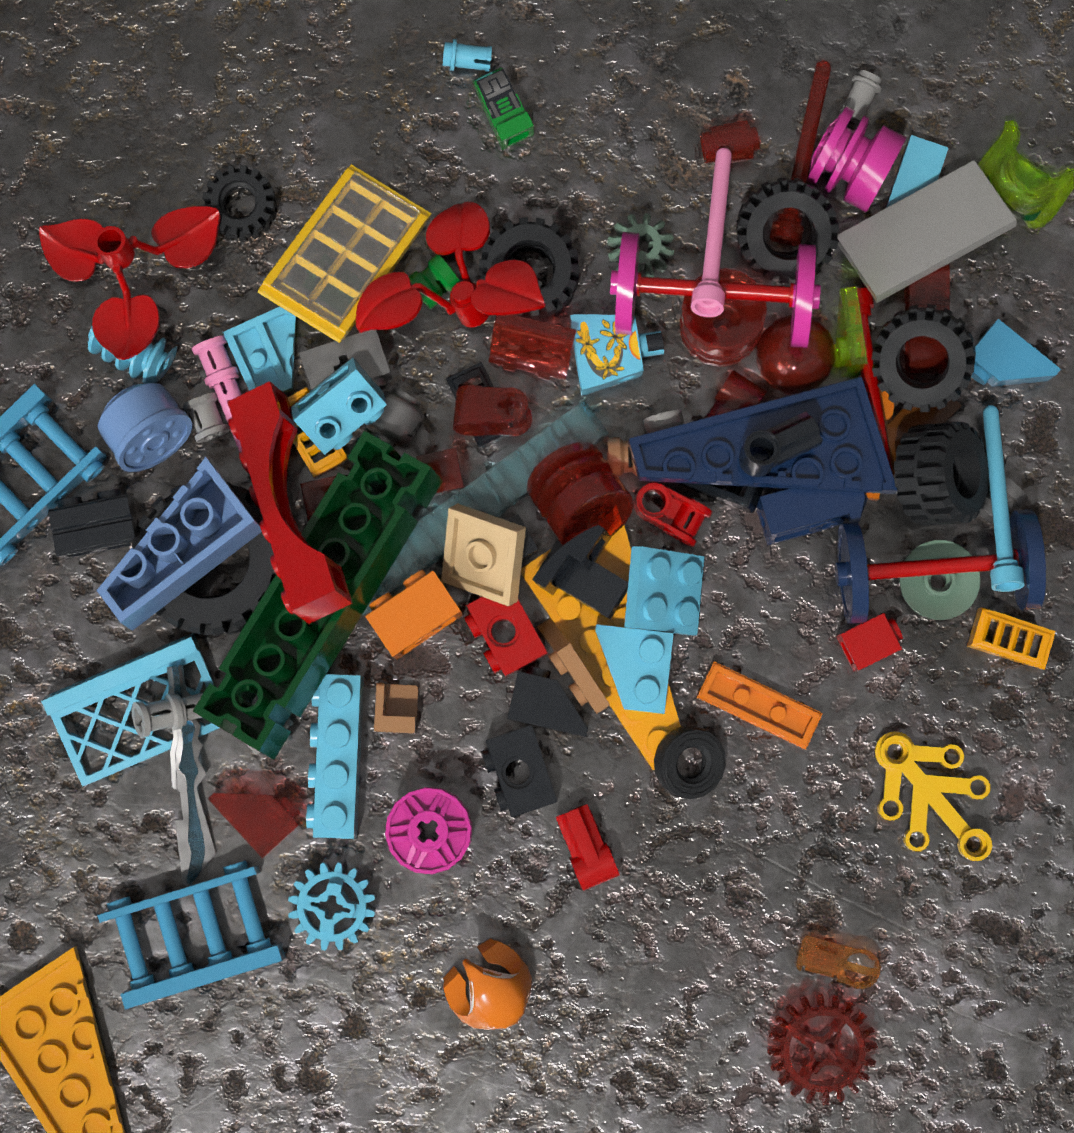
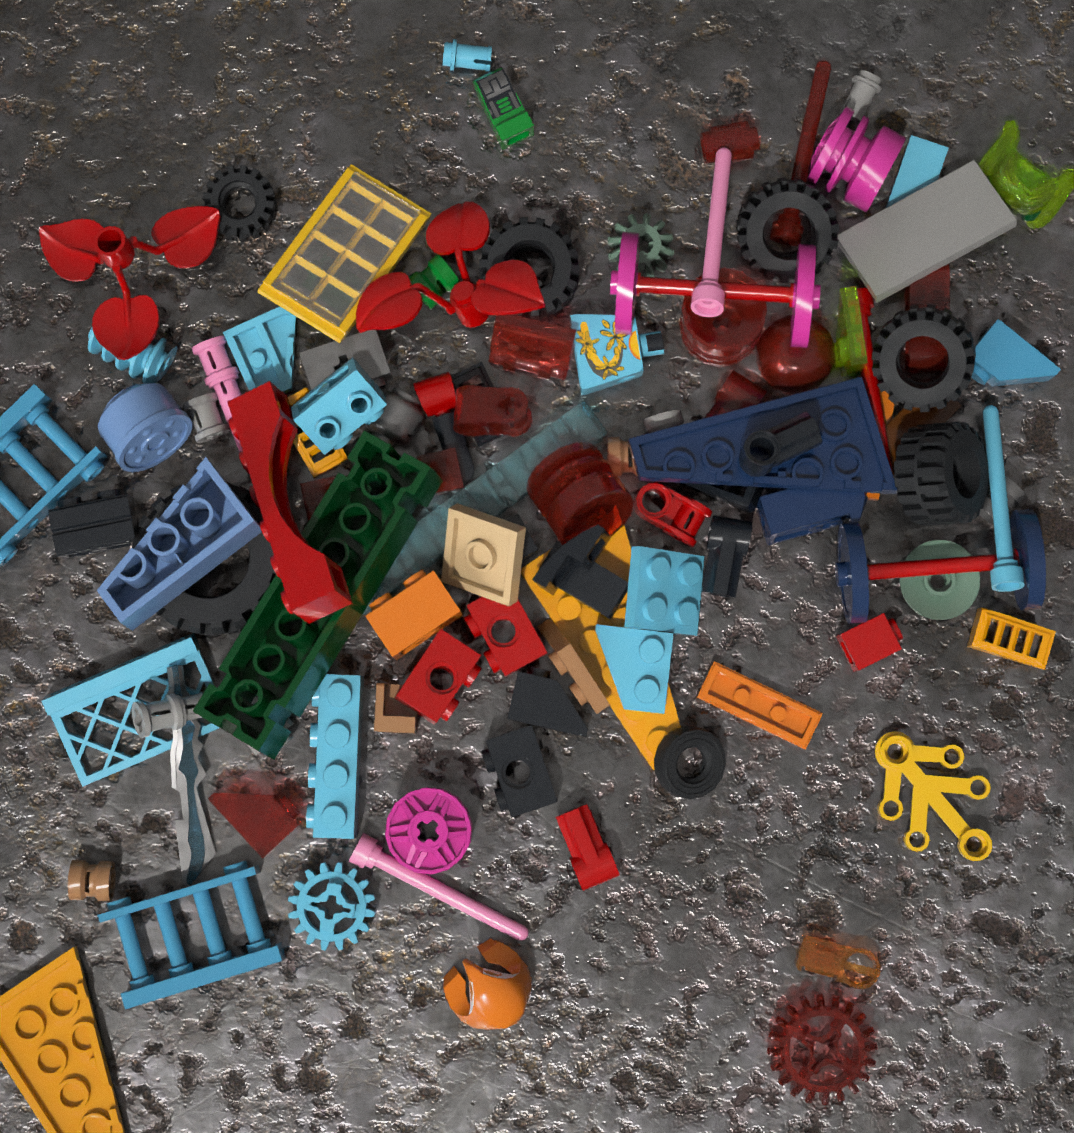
(91, 880): none -> medium nougat wheel
(370, 854): none -> bright pink piece
(437, 399): none -> piece
(447, 654): none -> red brick
(727, 545): none -> black piece

